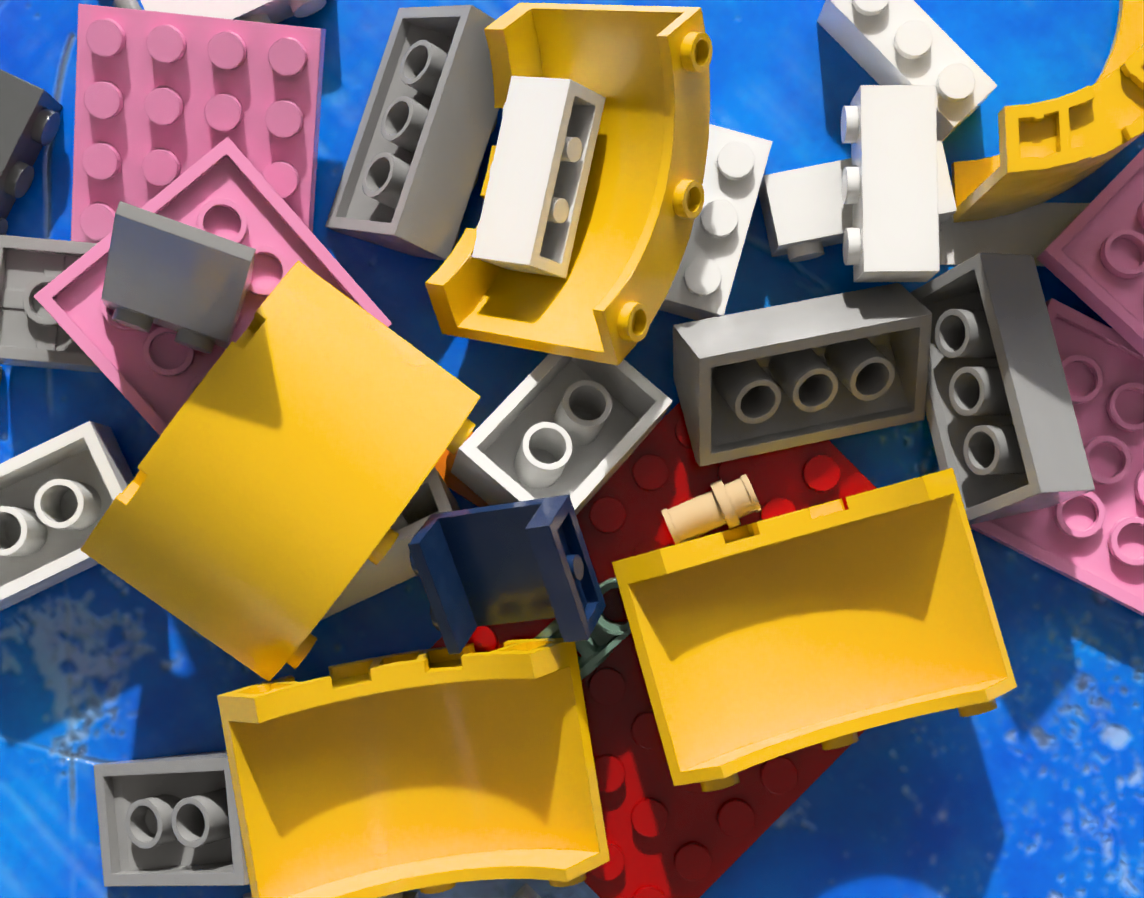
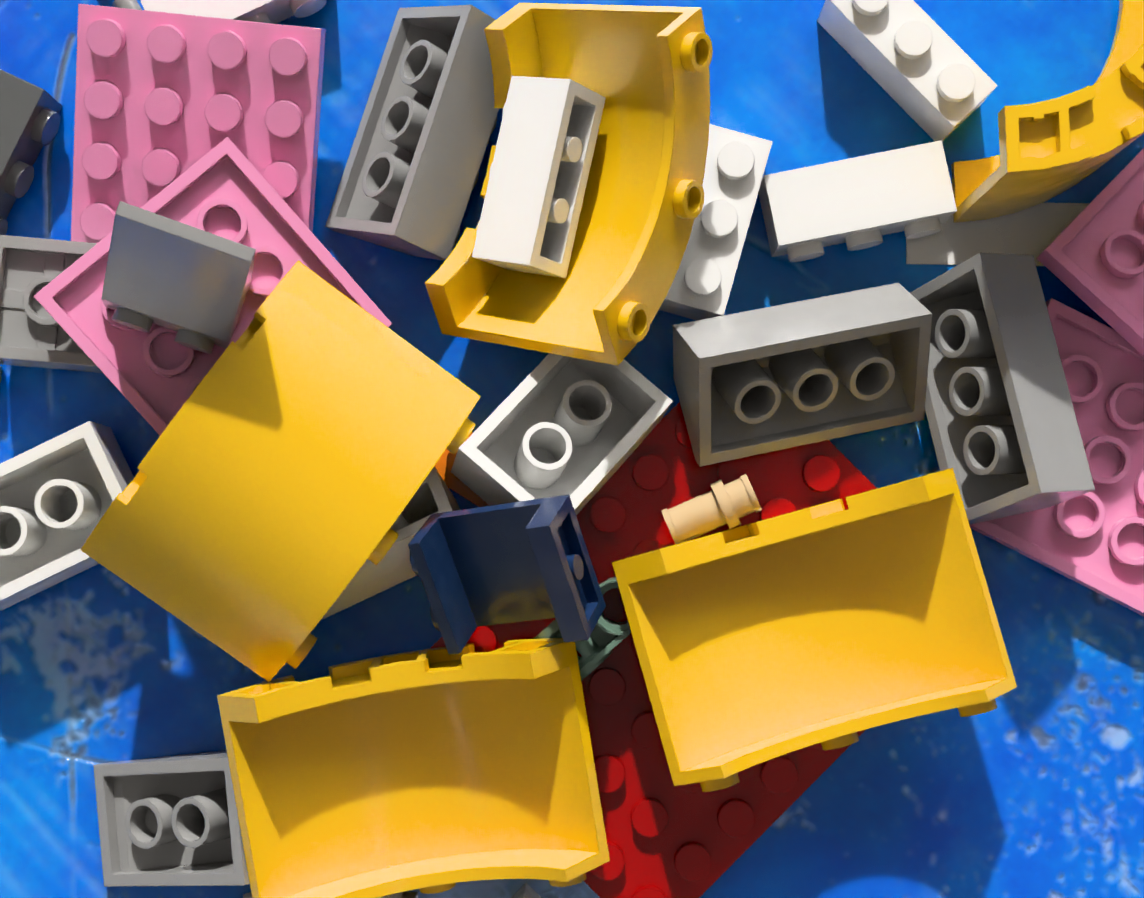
(892, 183): white brick -> none

